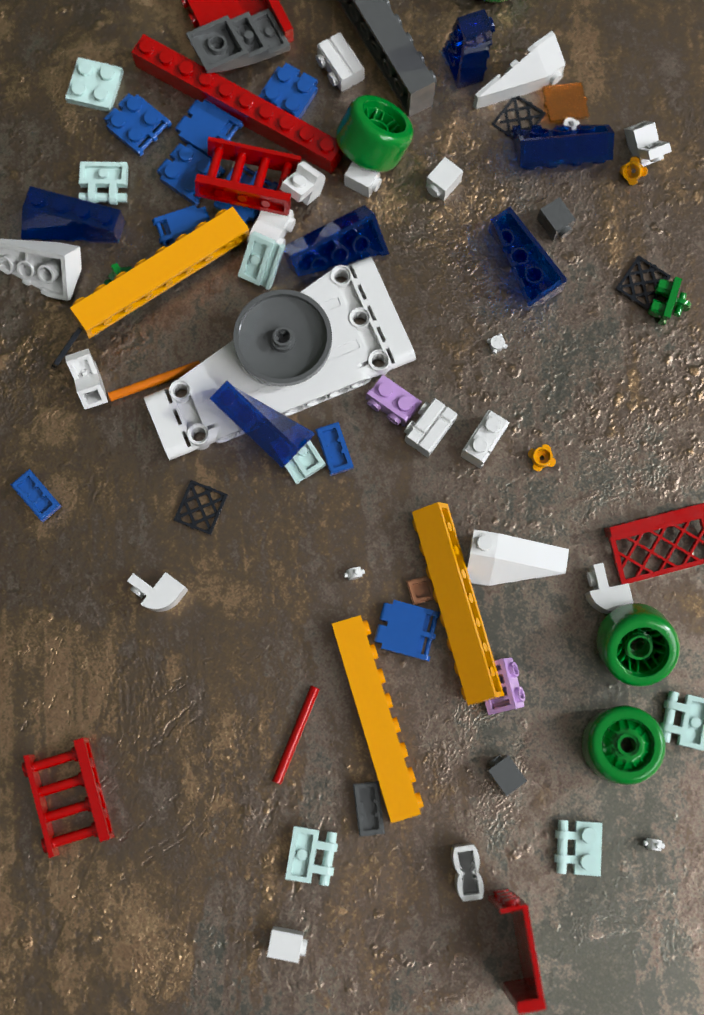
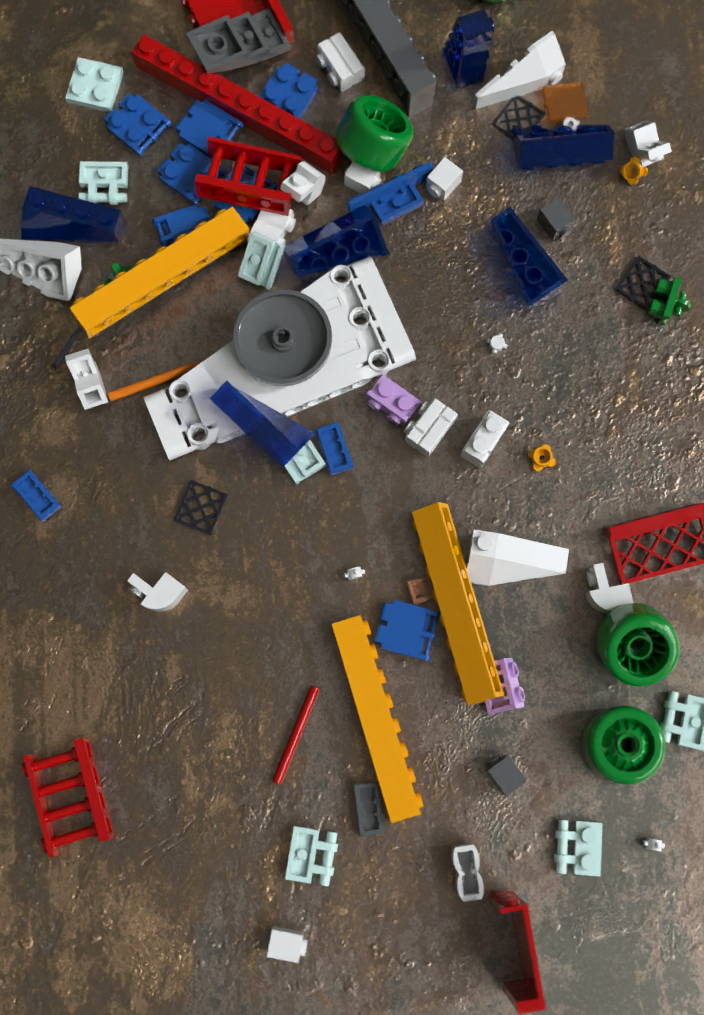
(394, 197): none -> blue bracket

